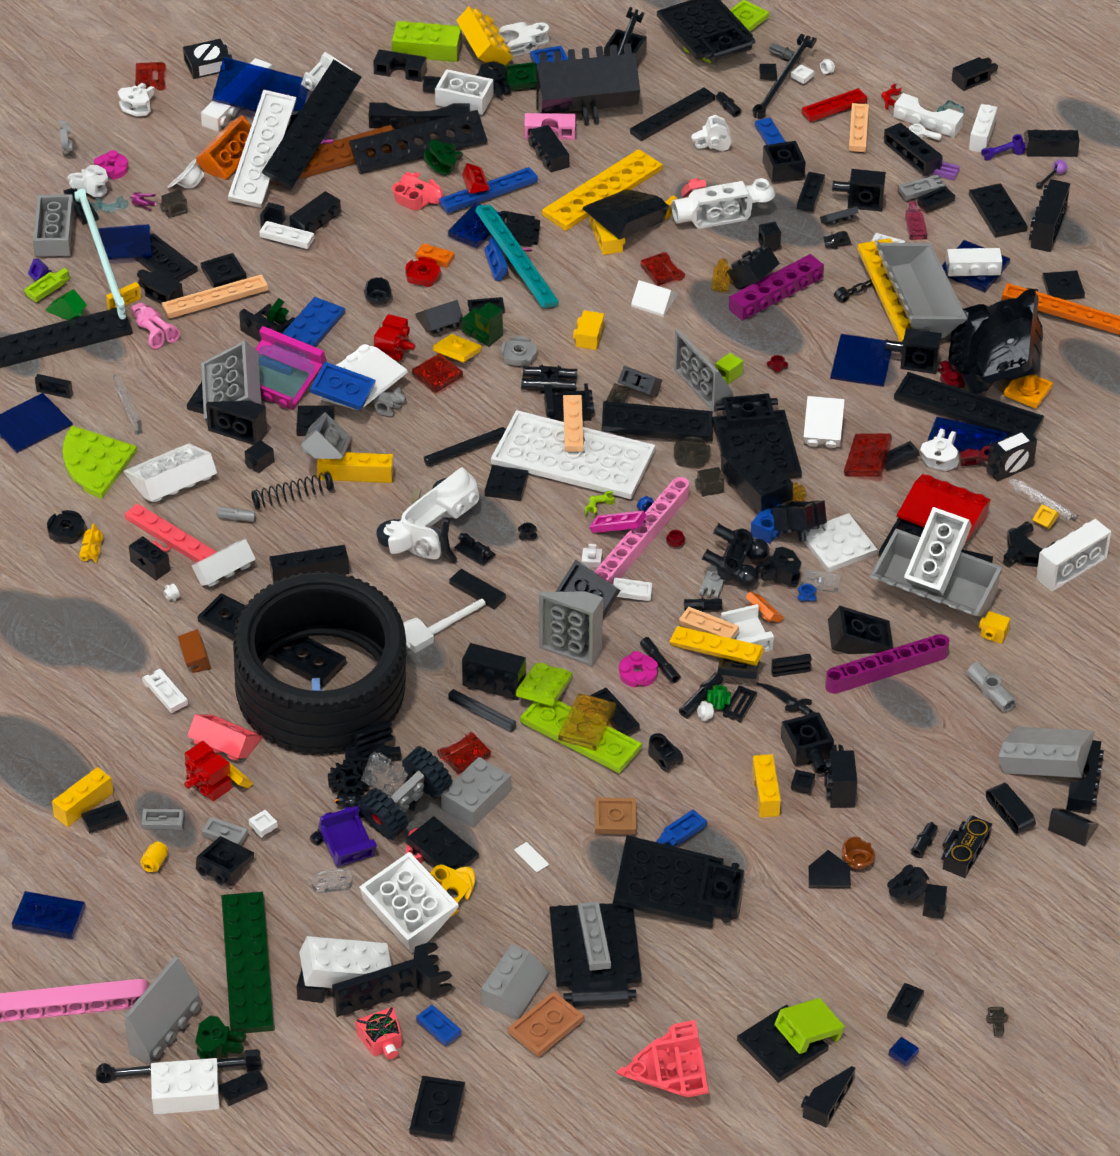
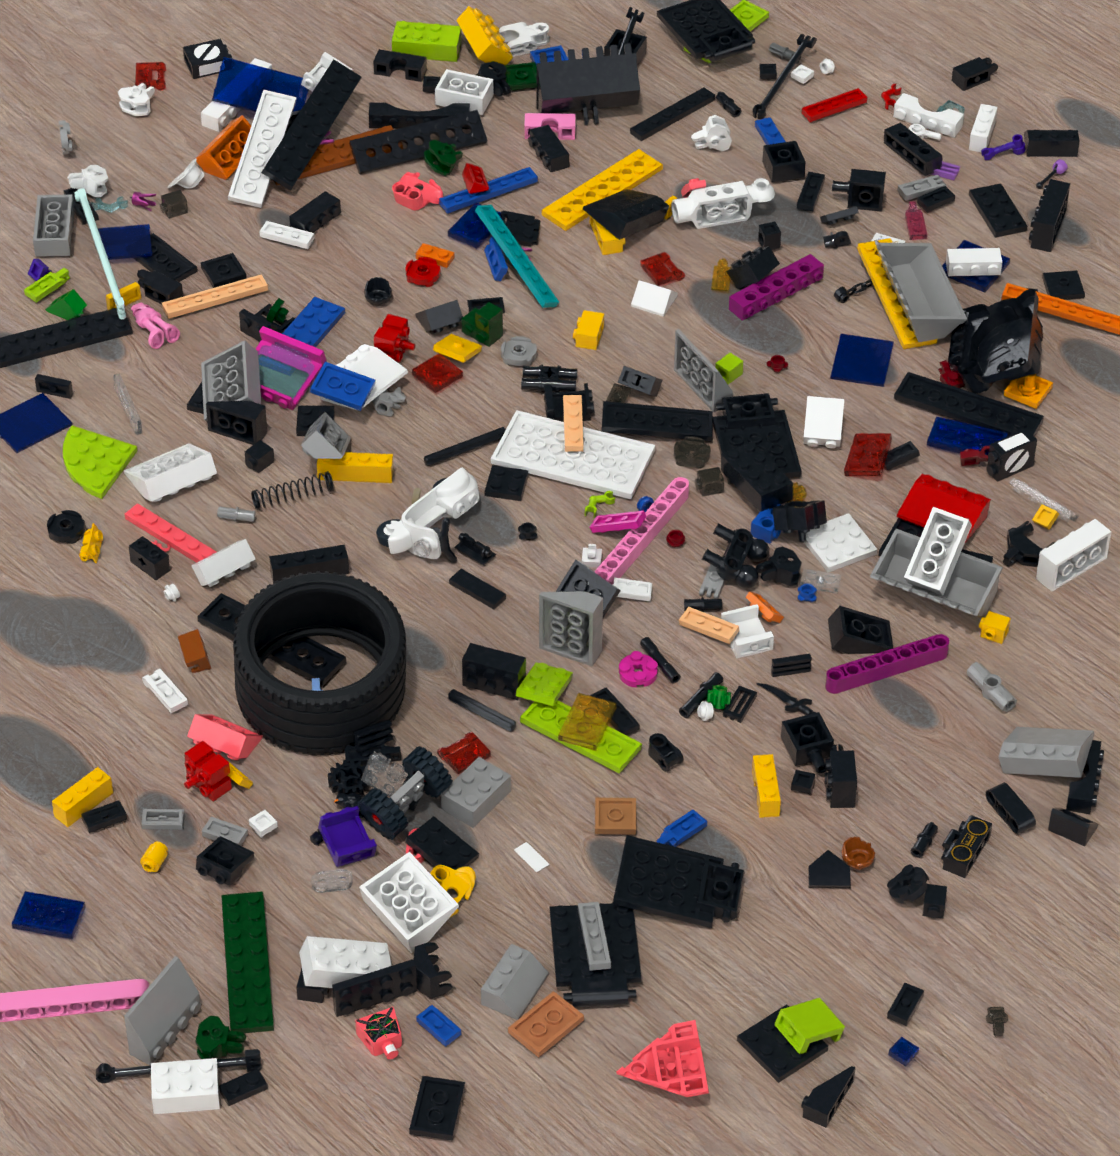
(113, 163): dark pink plate -> none
(272, 213): black panel -> none
(420, 636): white piece -> none
(716, 645): yellow plate -> none
(737, 669): black plate -> none
(858, 127): light nougat plate -> none
(918, 349): black brick -> none
(940, 450): white hinge -> none

